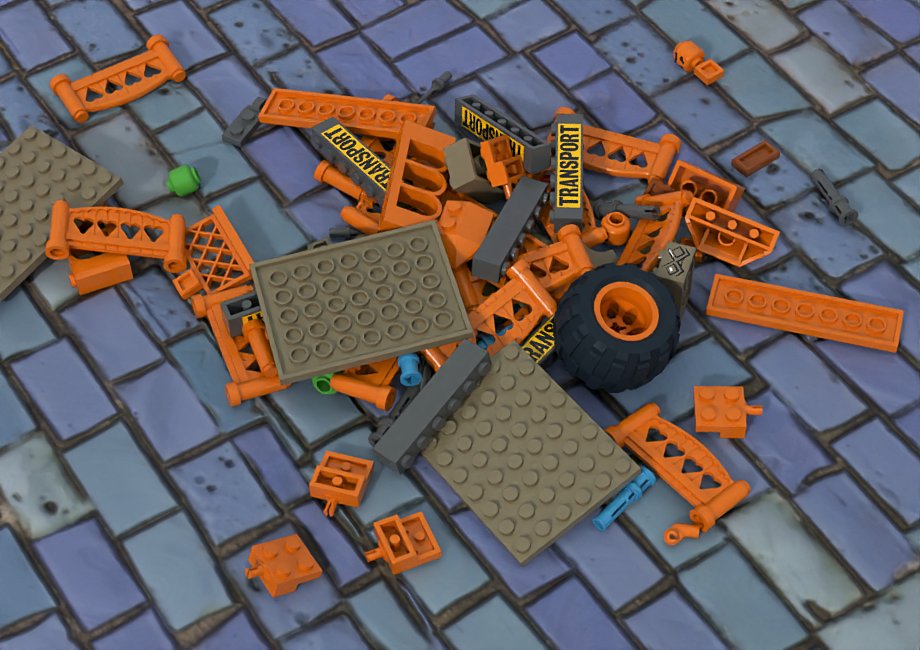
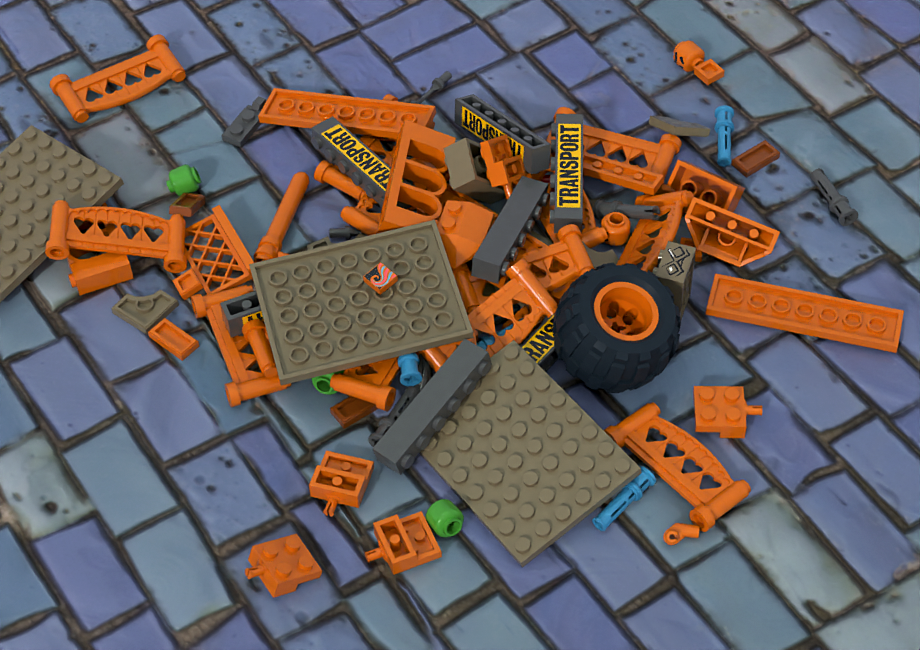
(145, 311): none -> dark tan tile
(173, 339): none -> orange tile
(187, 204): none -> dark orange tile
(271, 244): none -> orange cylinder
(351, 410): none -> dark orange tile
(380, 278): none -> tile
(444, 518): none -> bright green head
(621, 174): none -> orange plate
(679, 127): none -> dark tan tile
(724, 128): none -> dark azure pin

